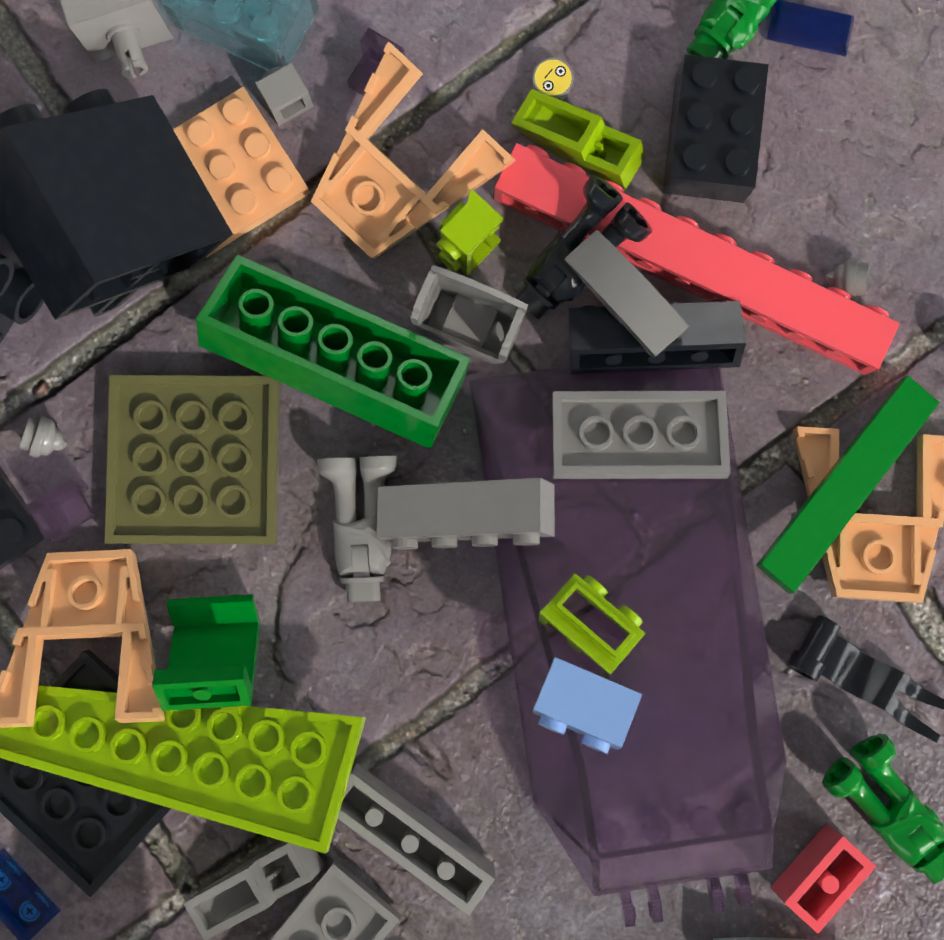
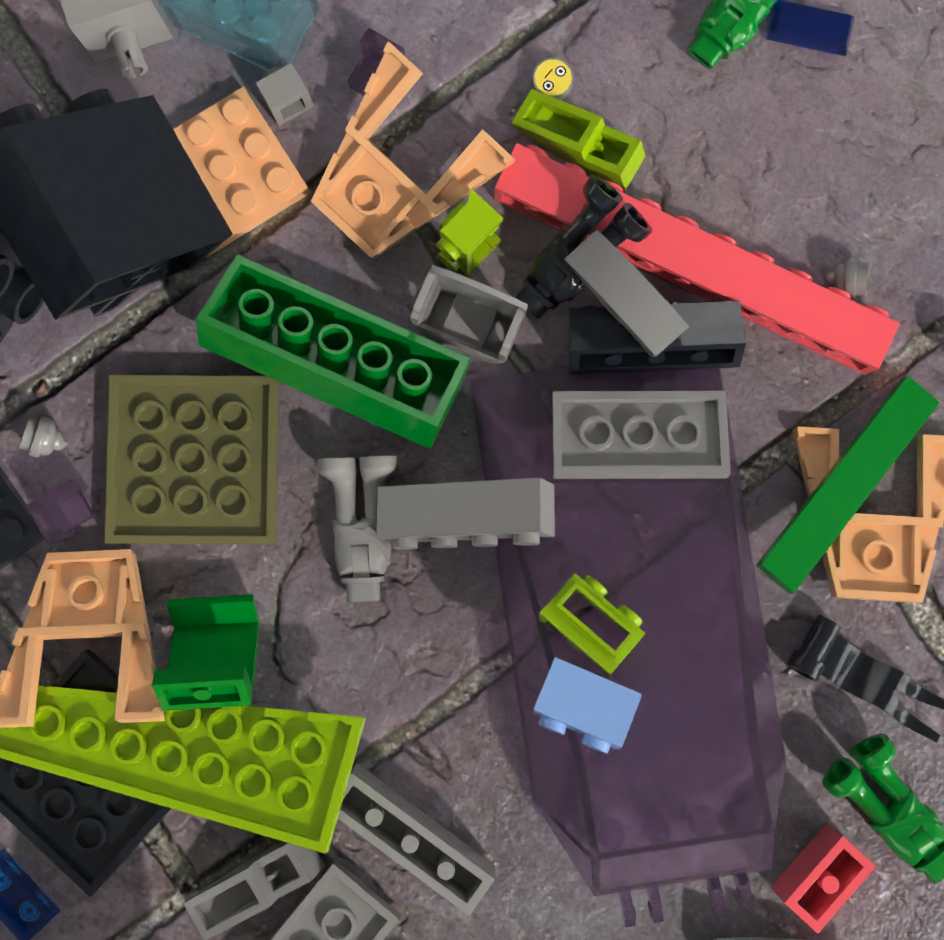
(715, 128): black brick -> none

